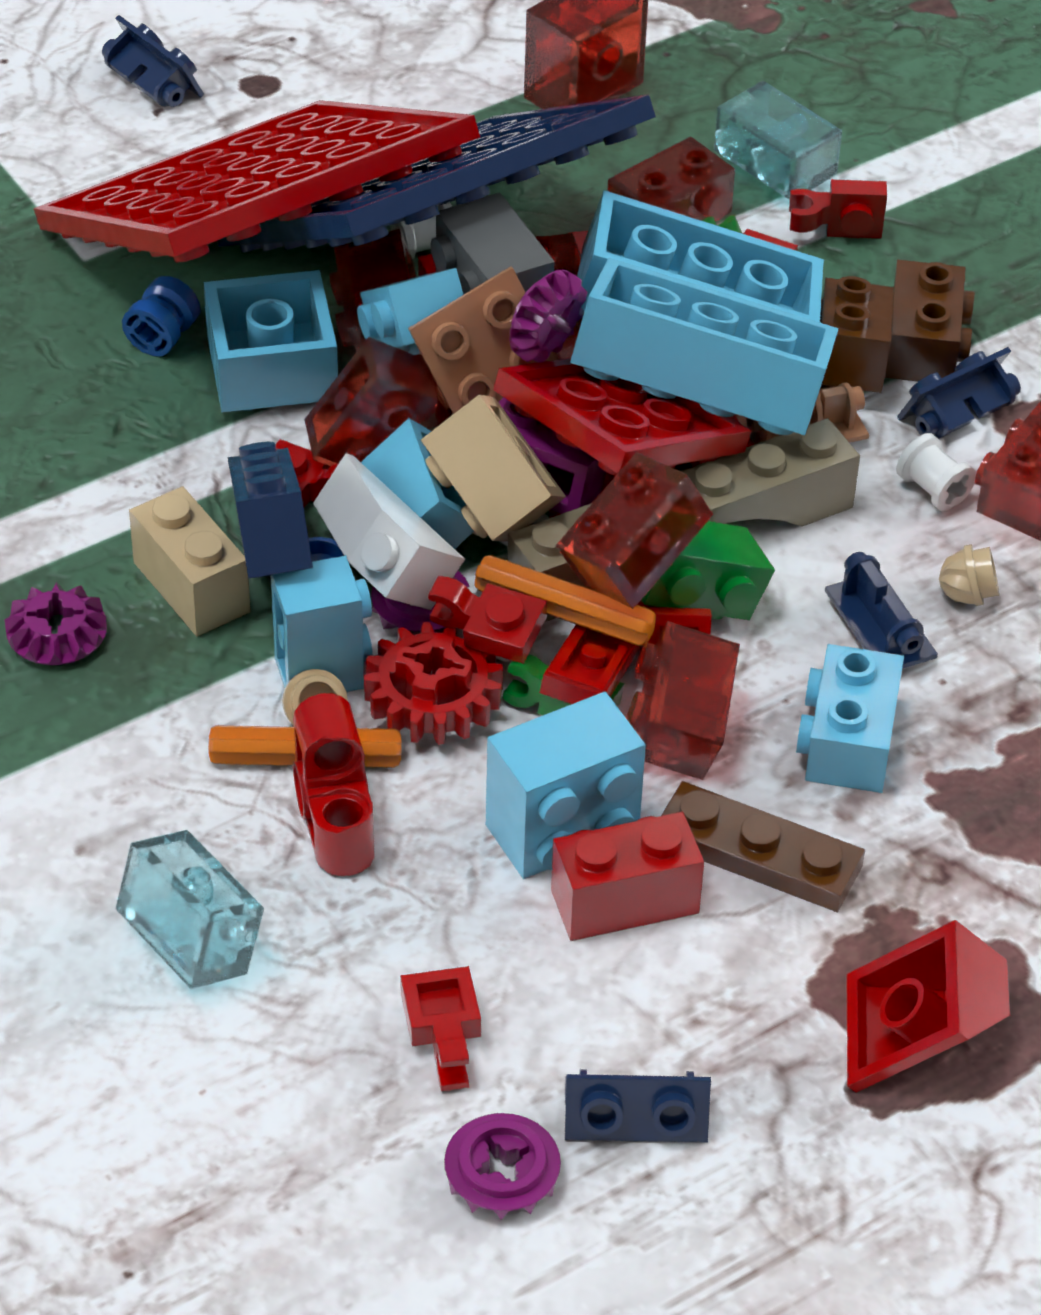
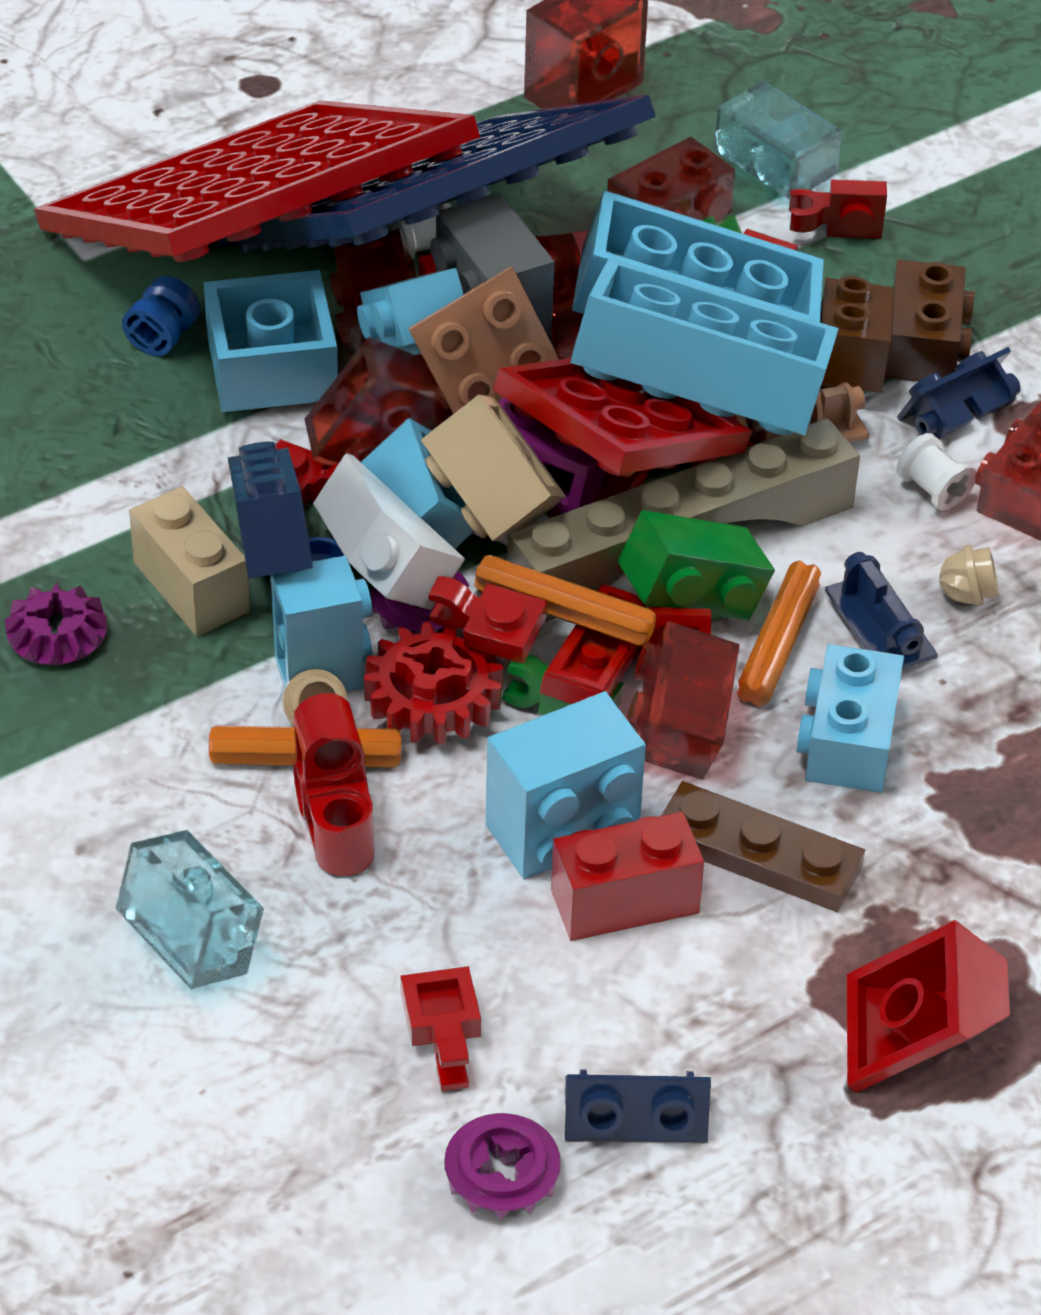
(166, 73): dark blue hinge -> none
(554, 295): magenta gear -> none
(634, 529): clear red brick -> none
(779, 633): none -> orange axle

